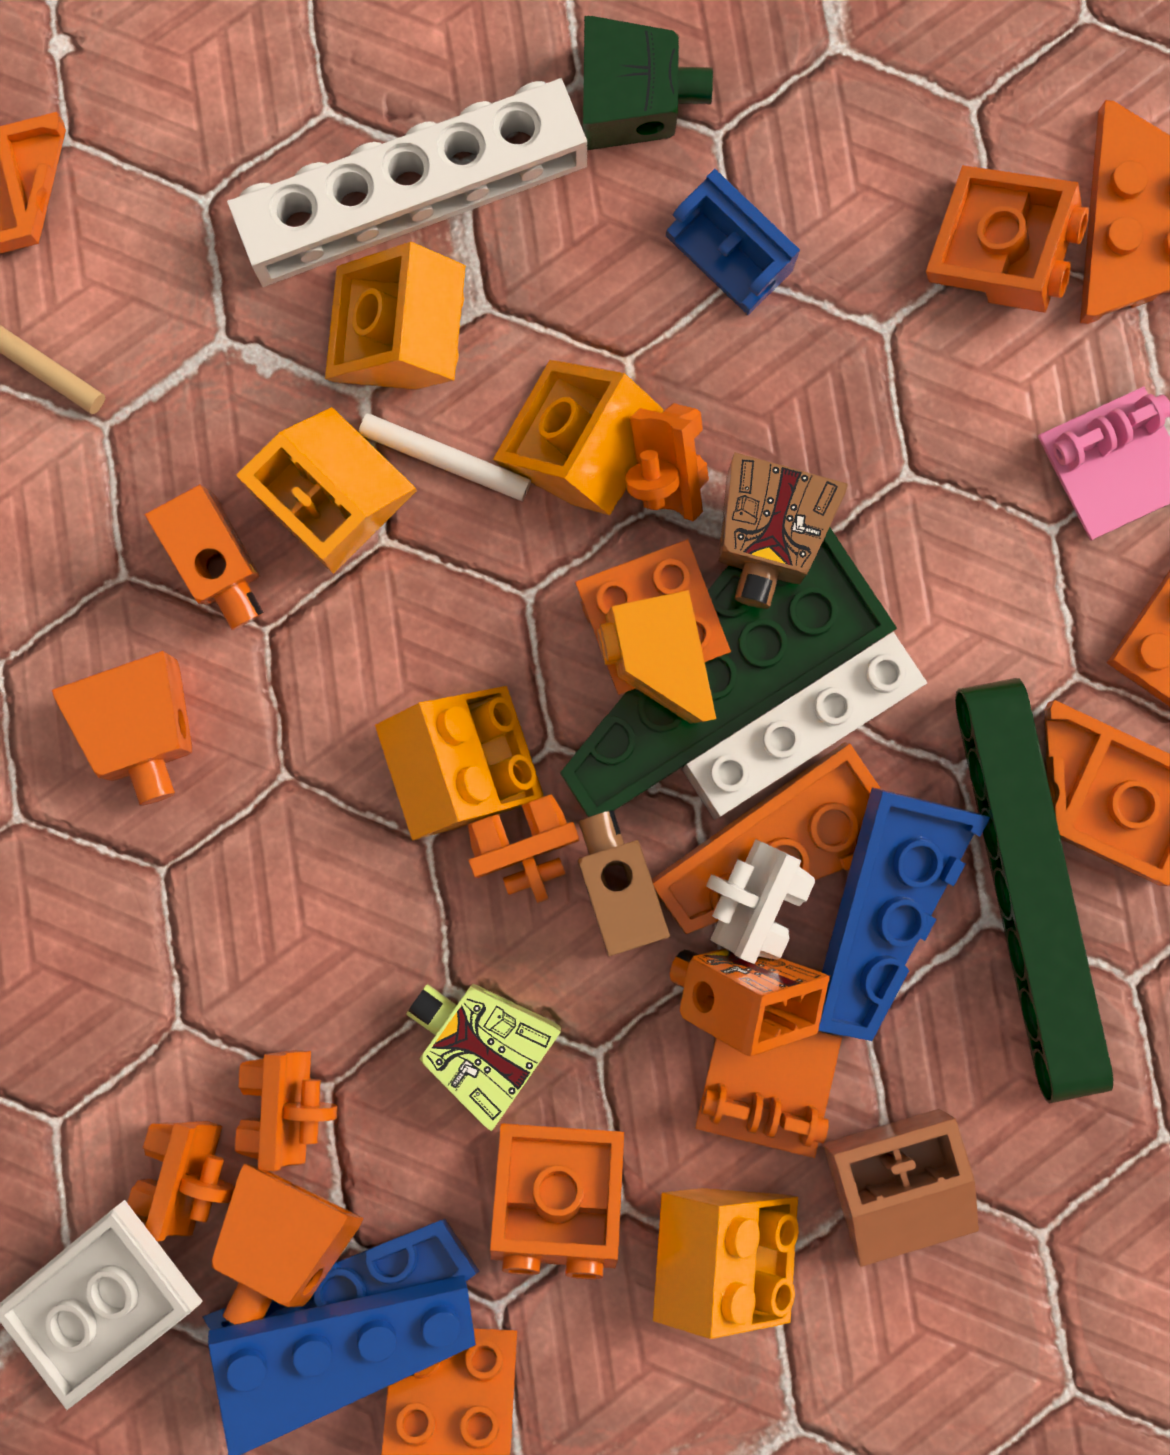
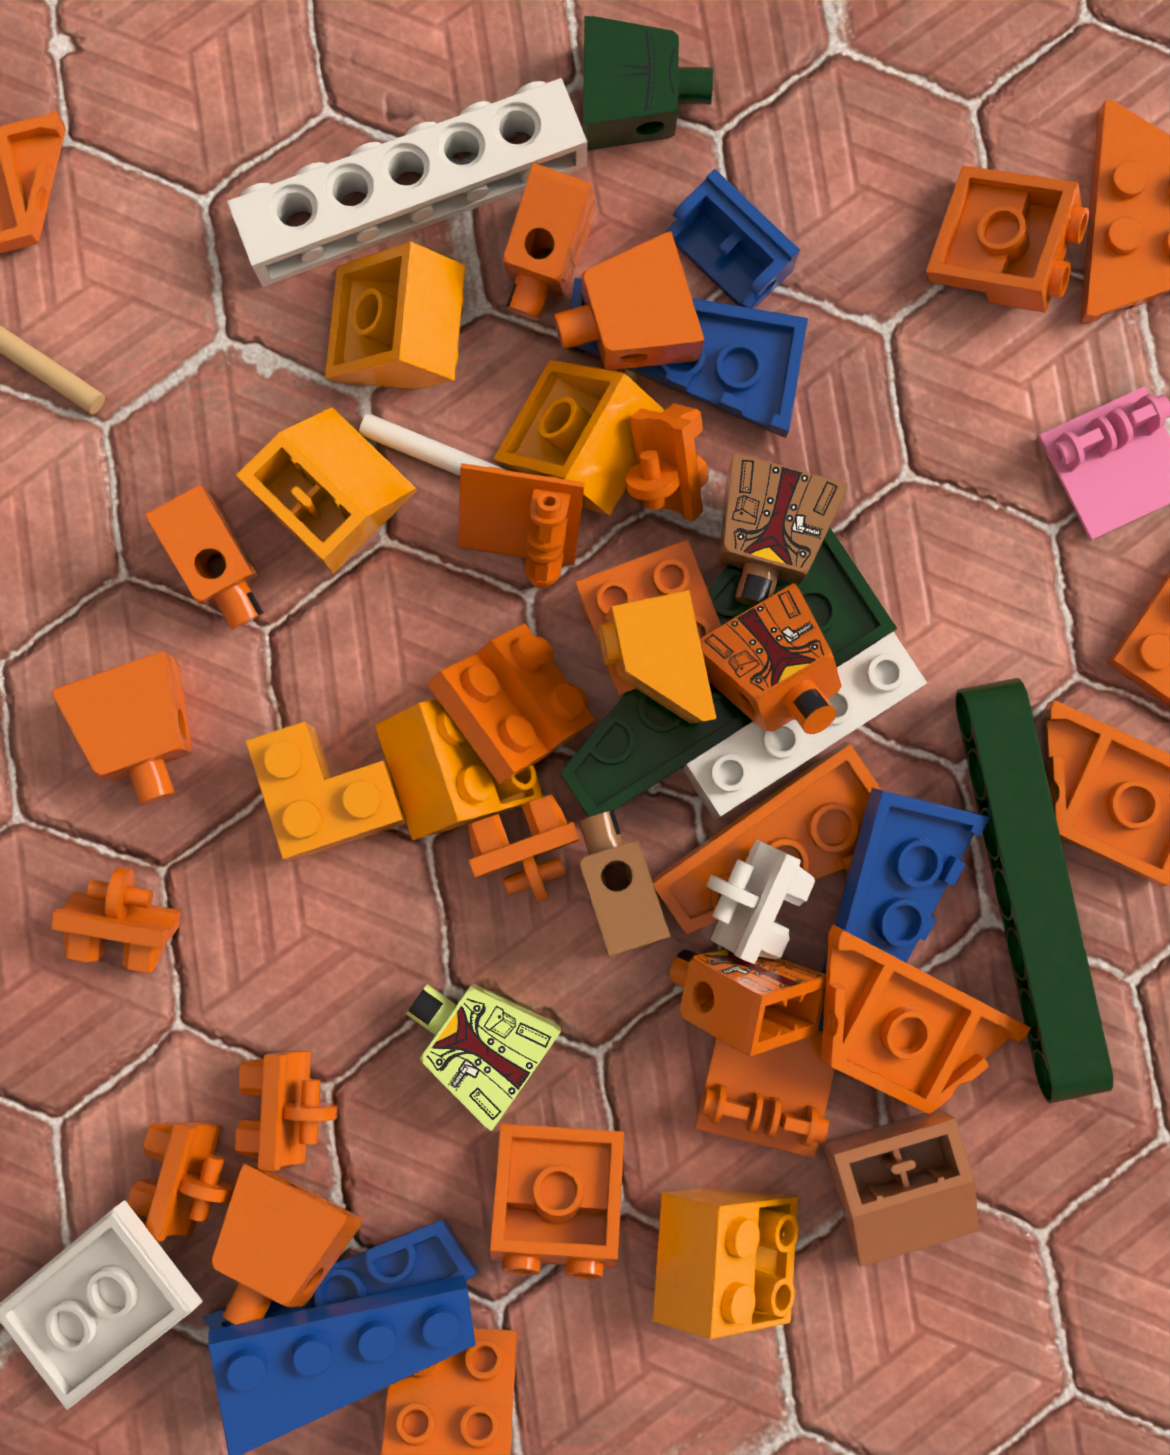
(119, 914): none -> orange hips
(310, 806): none -> light orange brick
(512, 702): none -> orange plate
(521, 518): none -> orange hinge
(551, 217): none -> orange torso
(636, 309): none -> orange torso
(744, 366): none -> blue wing
(775, 664): none -> orange torso
(904, 1026): none -> orange wing

